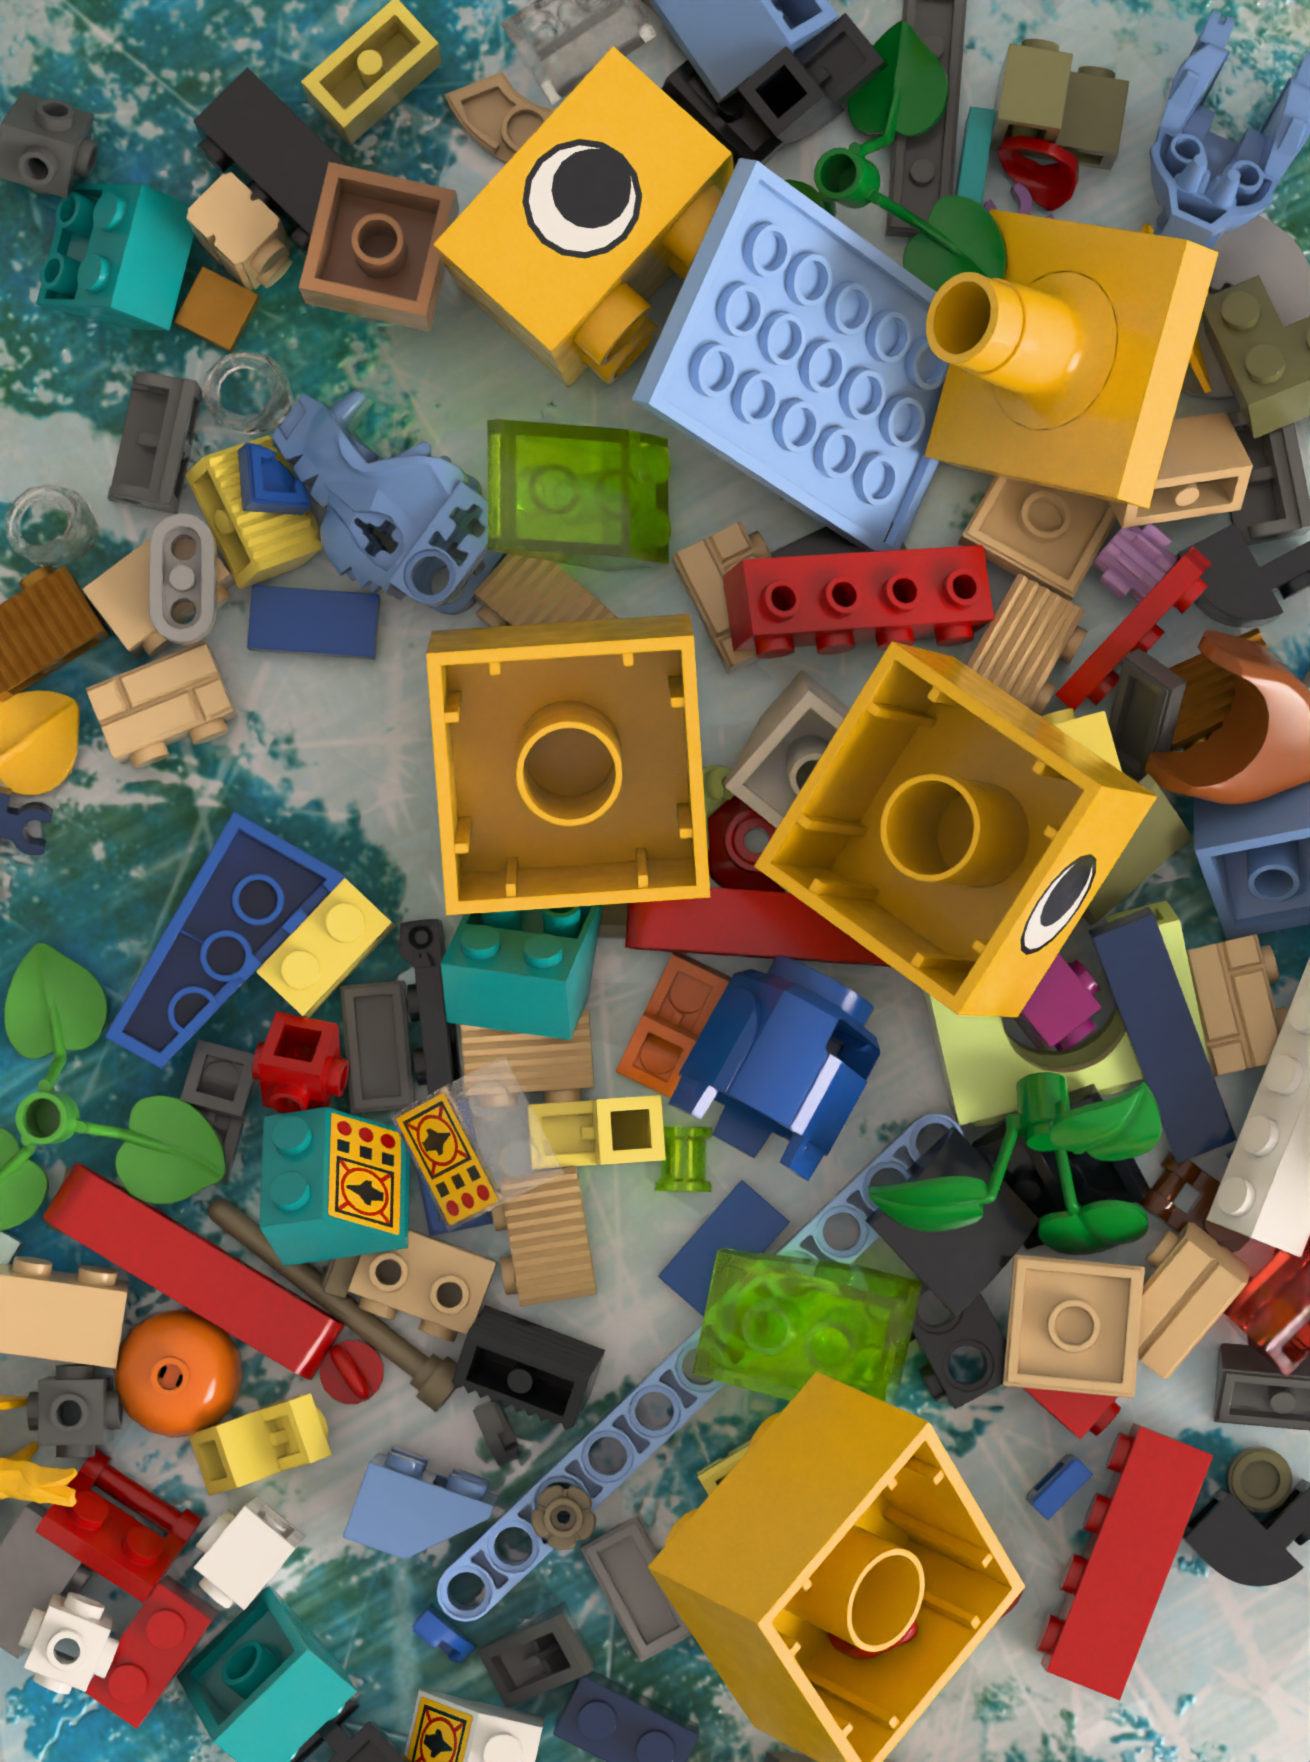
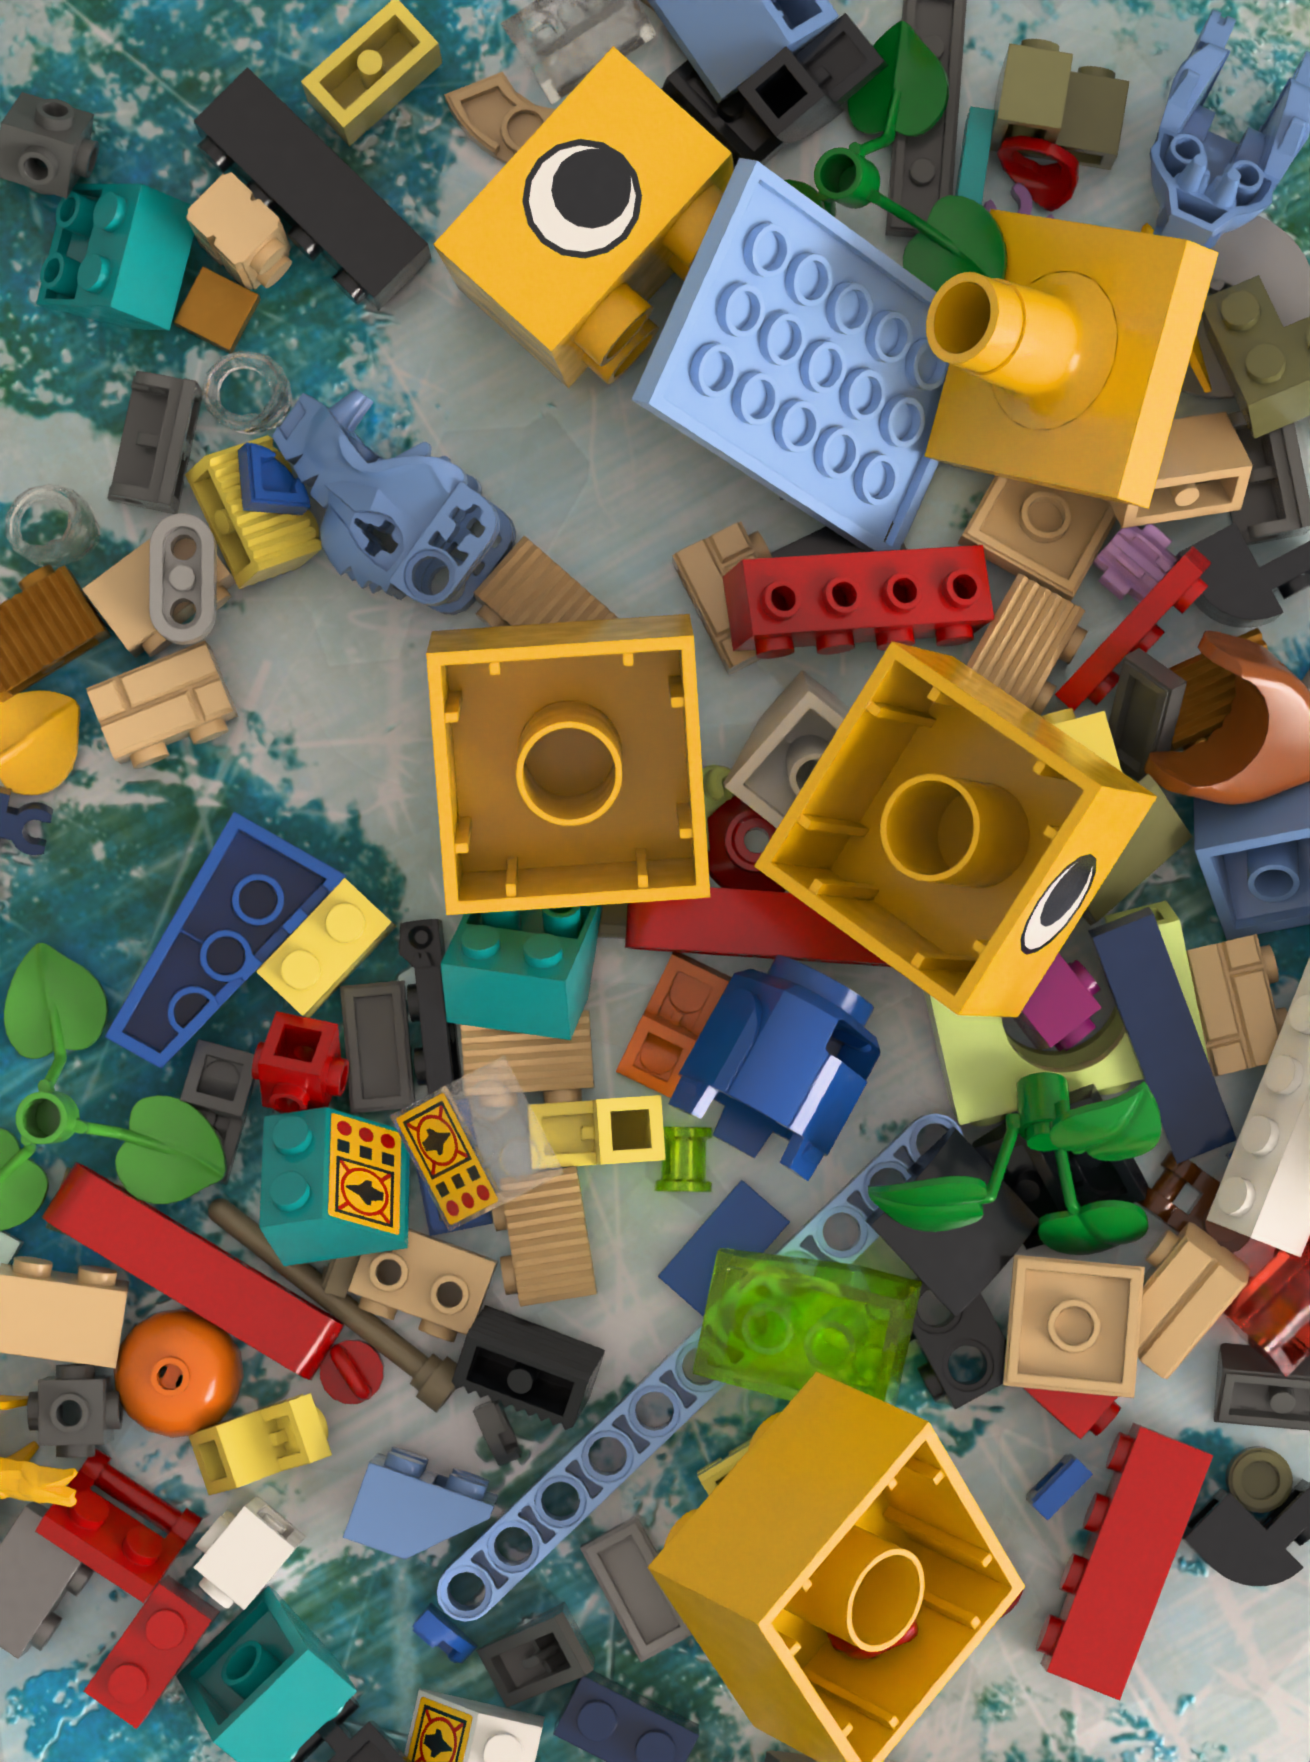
(71, 1618): white brick -> none
(313, 622): blue tile -> none
(376, 246): medium nougat brick -> none
(576, 1503): dark tan plate -> none
(578, 494): clear neon green slope -> none

